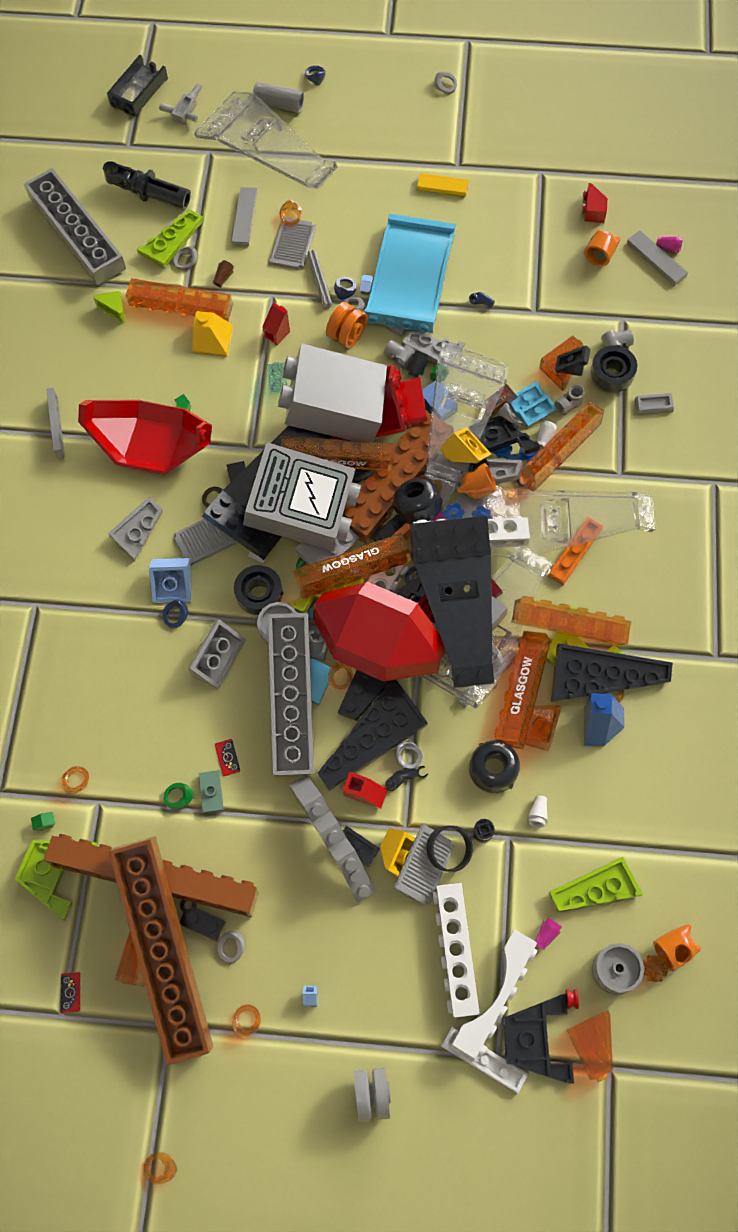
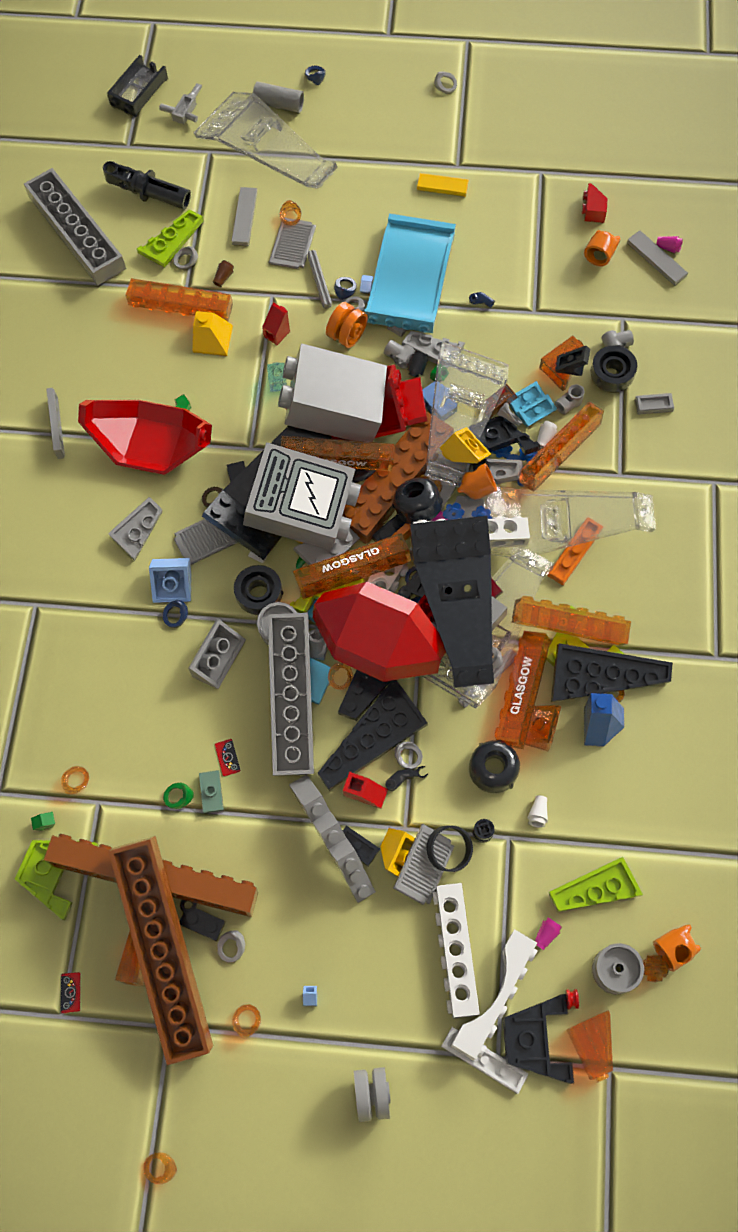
(111, 304): lime slope -> none

